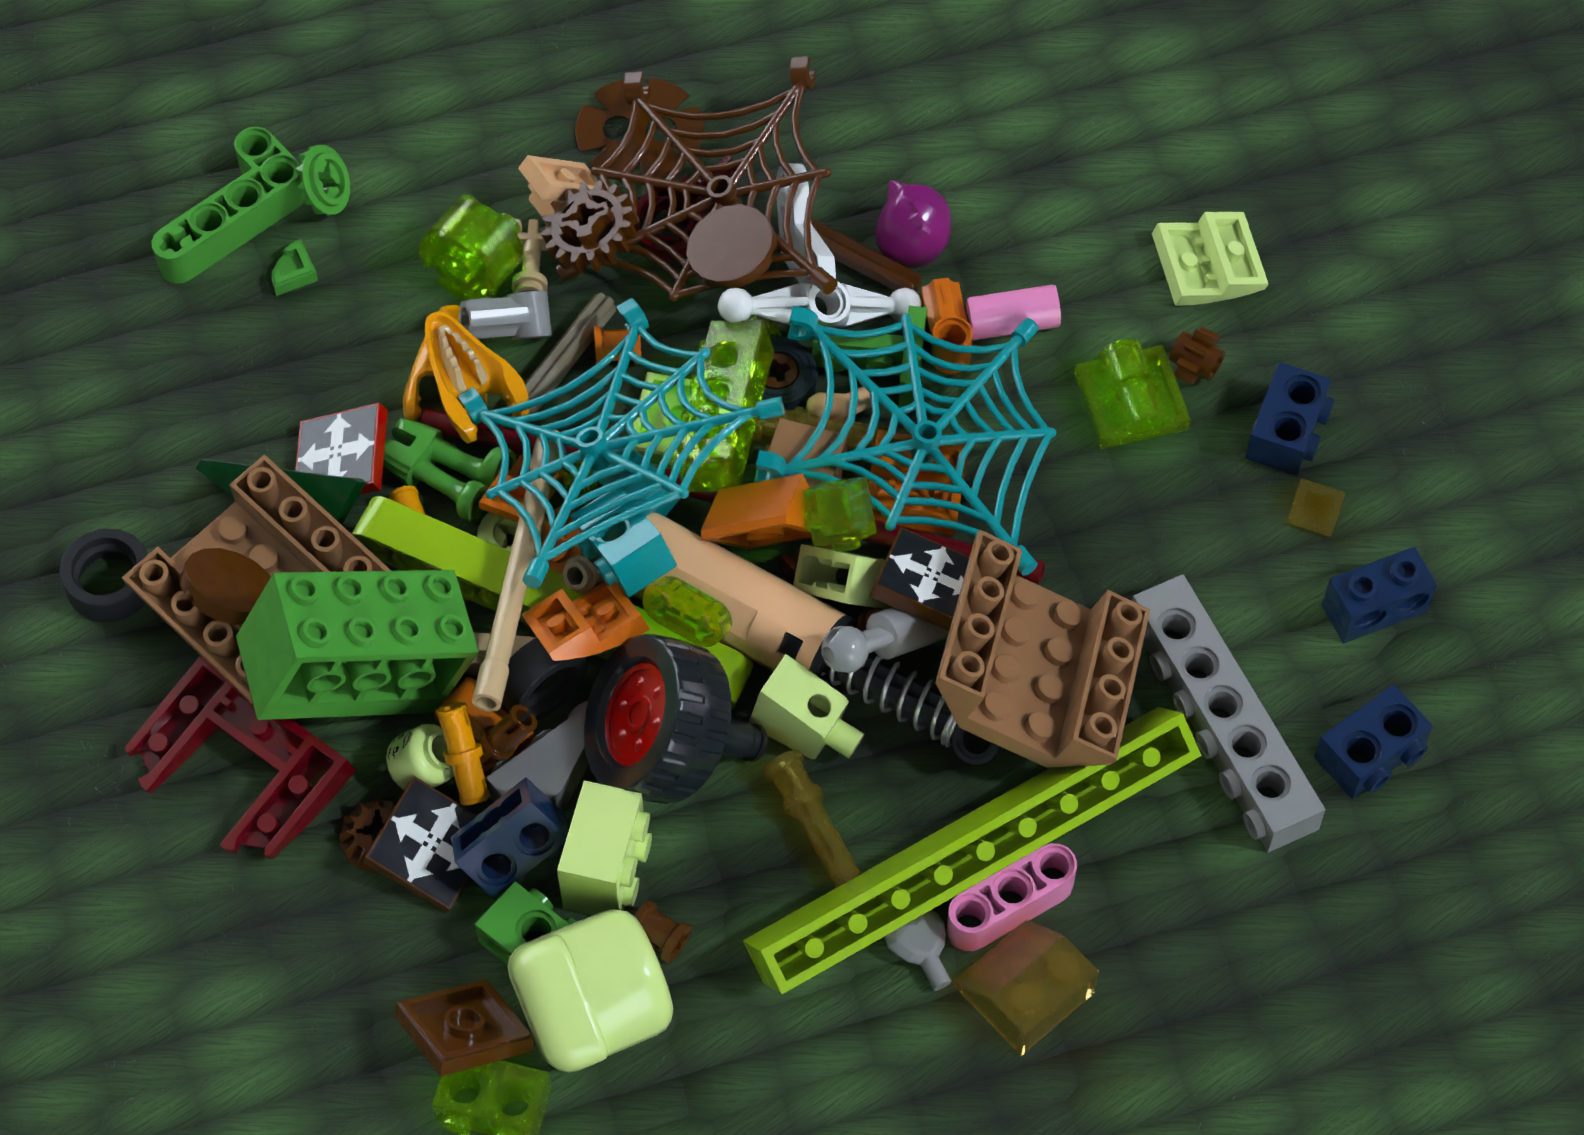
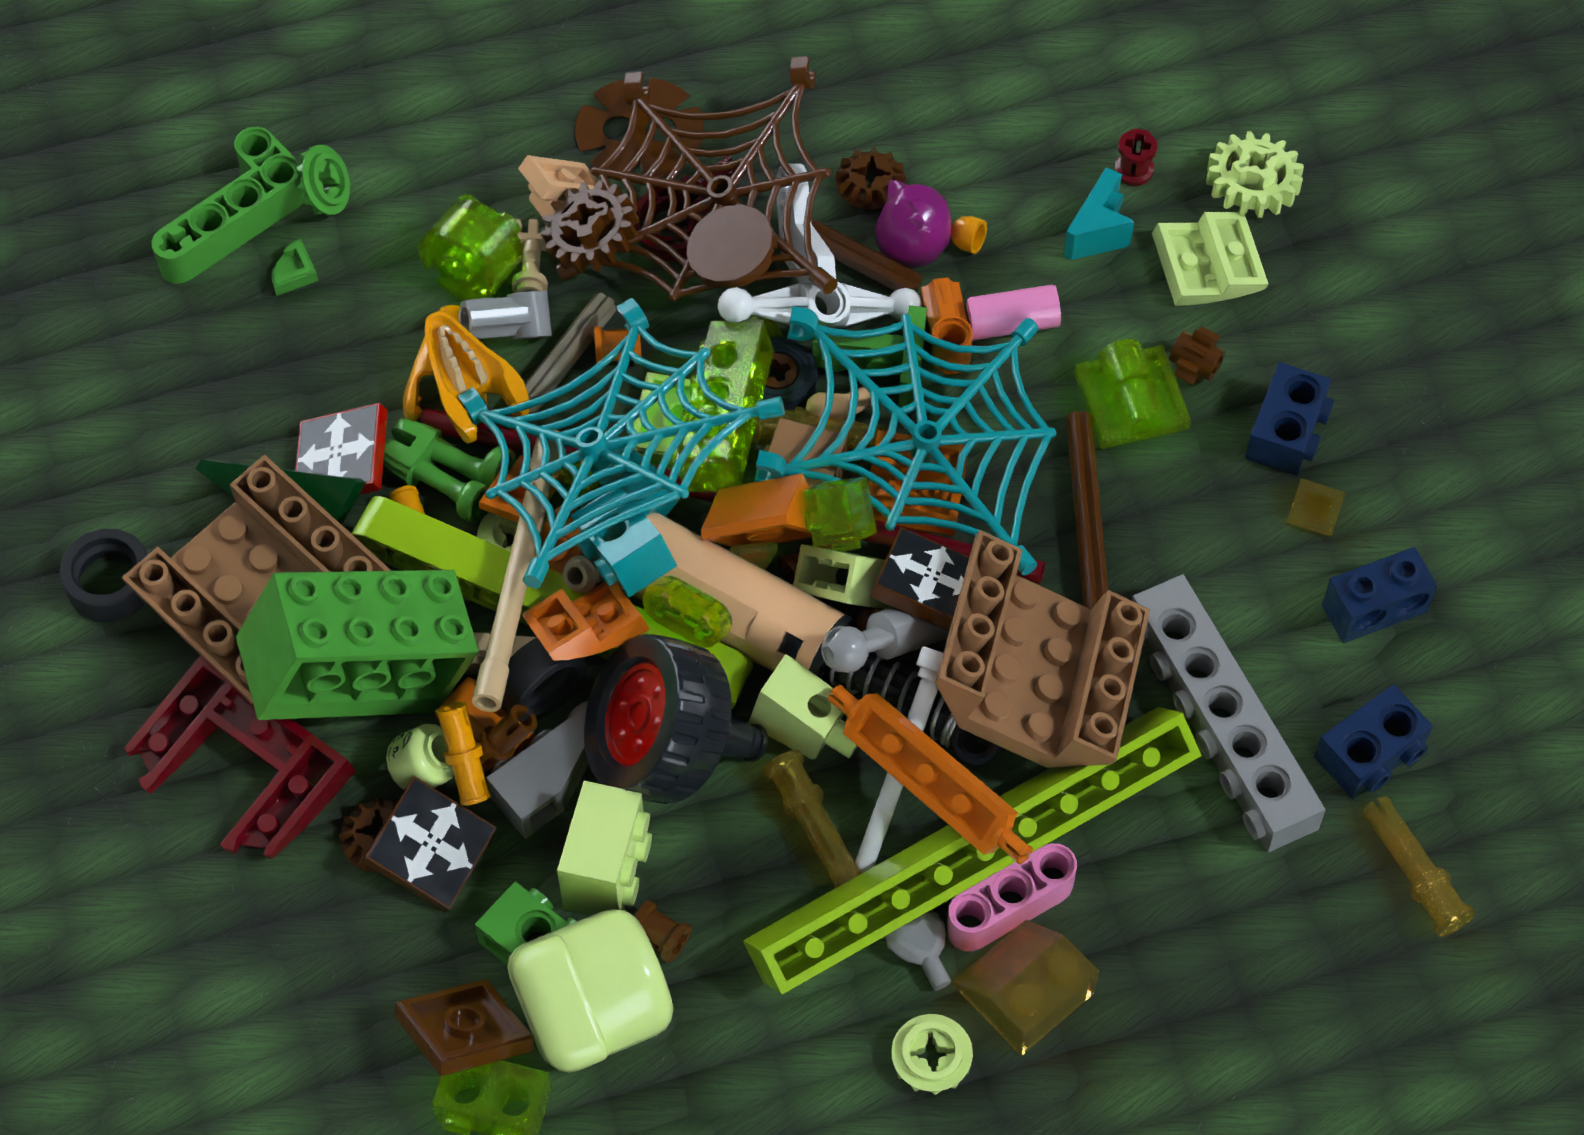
(223, 583): reddish brown tile -> none
(503, 832): dark blue brick -> none
(759, 553): none -> clear yellow slope
(852, 173): none -> reddish brown gear
(929, 663): none -> white piece
(930, 773): none -> orange plate
(947, 1038): none -> yellowish green gear
(969, 233): none -> light orange hinge
(1087, 507): none -> reddish brown axle
(1098, 224): none -> teal slope
(1142, 158): none -> dark red bush
(1254, 174): none -> yellowish green gear
(1429, 884): none -> clear yellow pin

